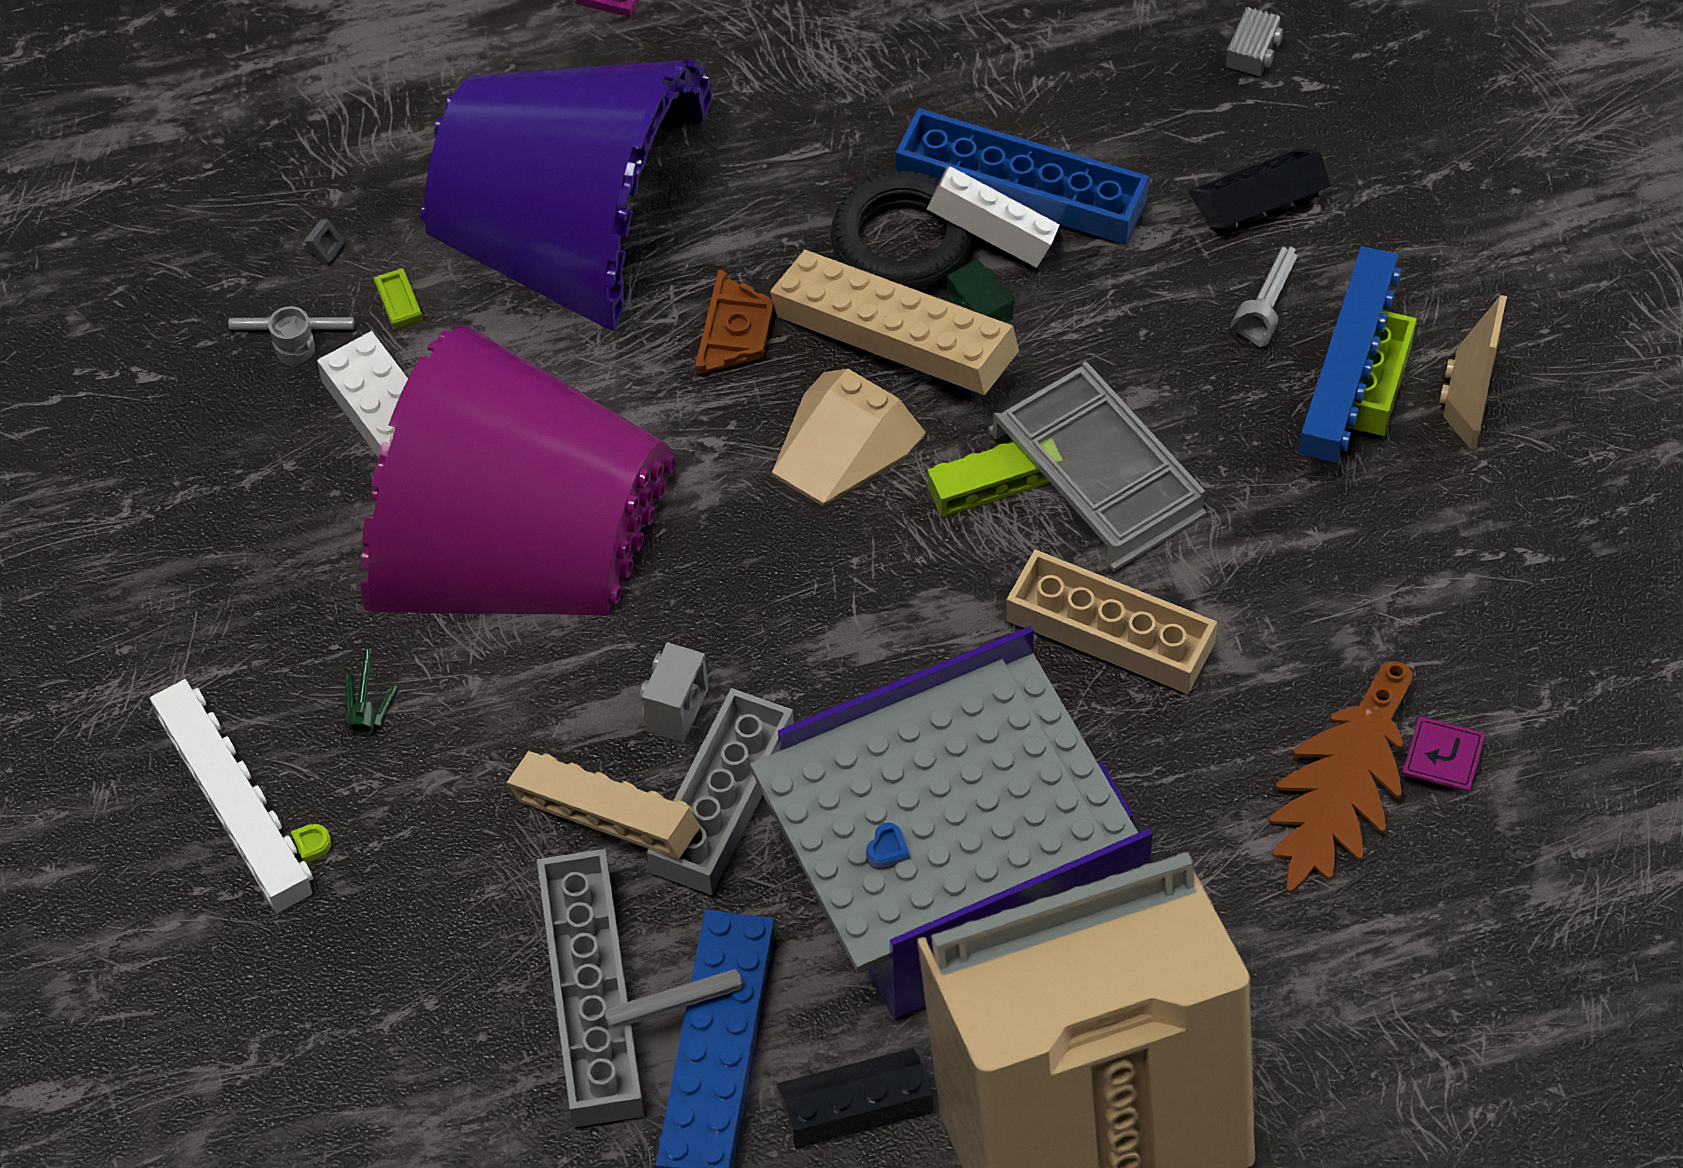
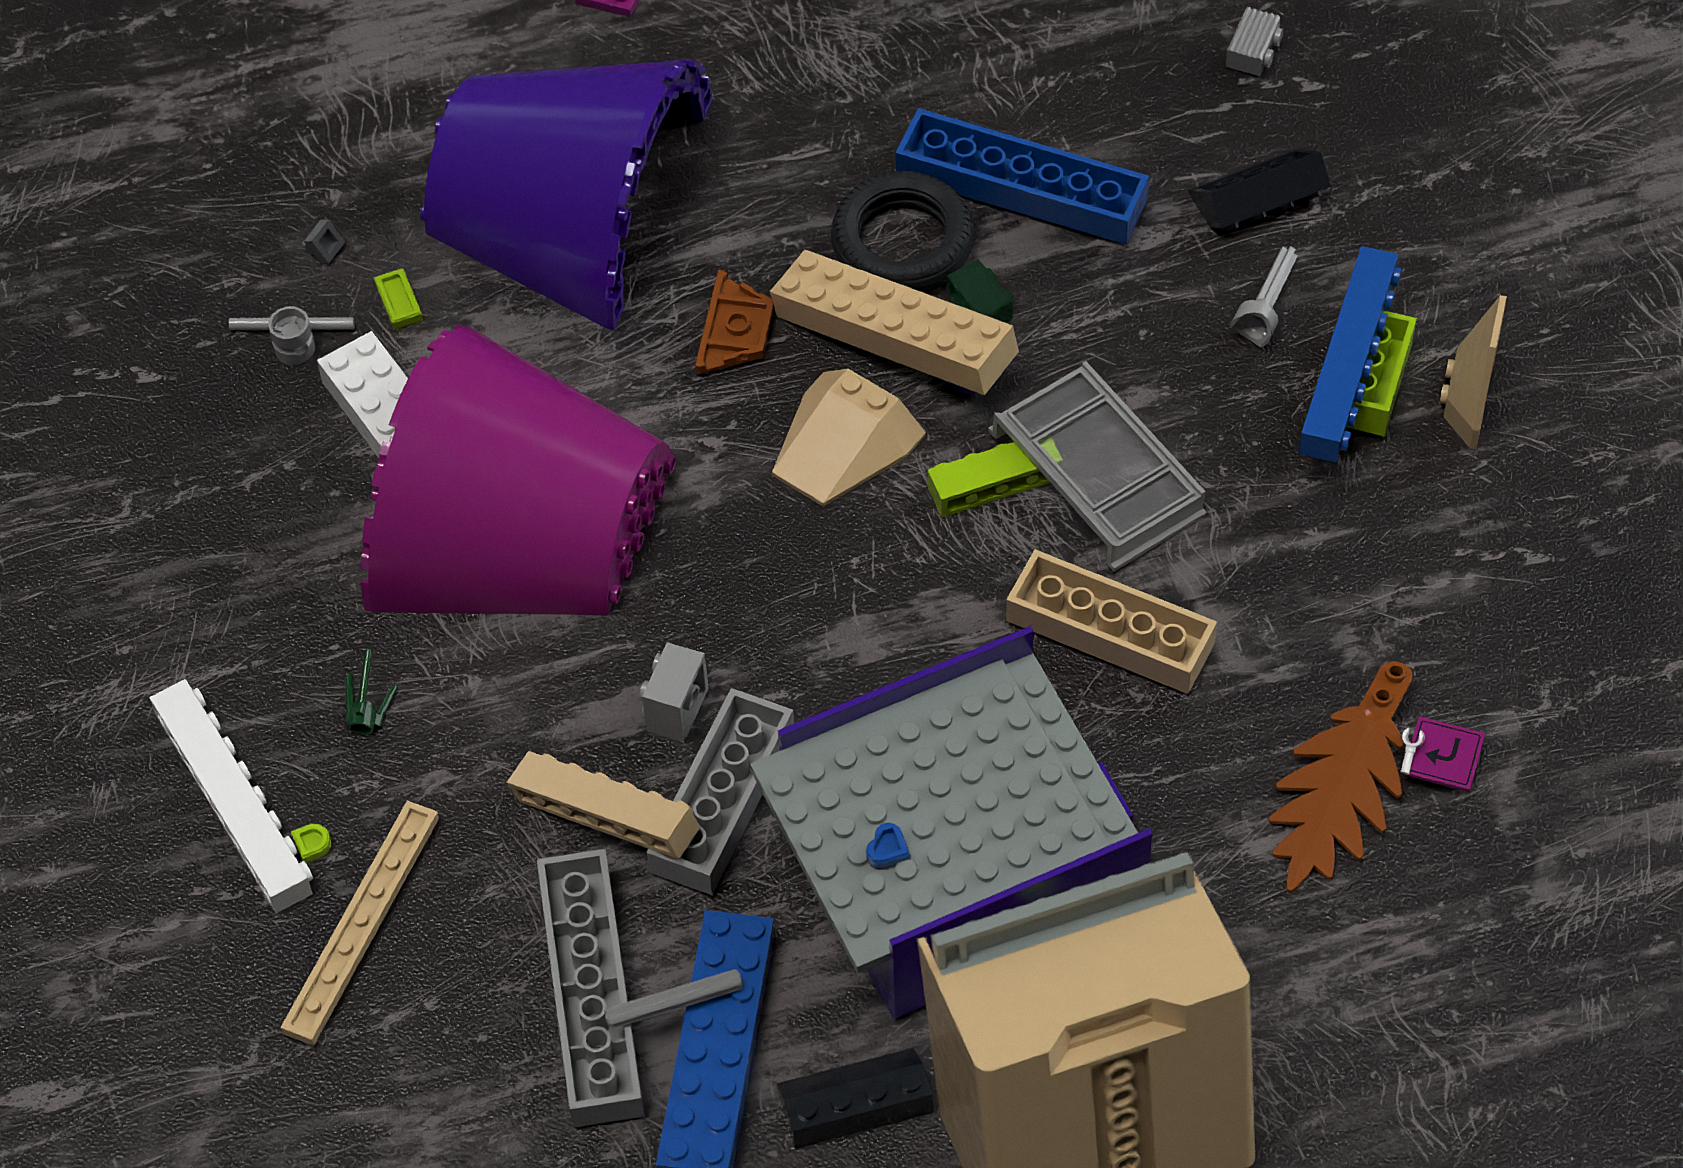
(359, 923): none -> tan plate
(993, 216): white slope -> none
(1410, 750): none -> white hand

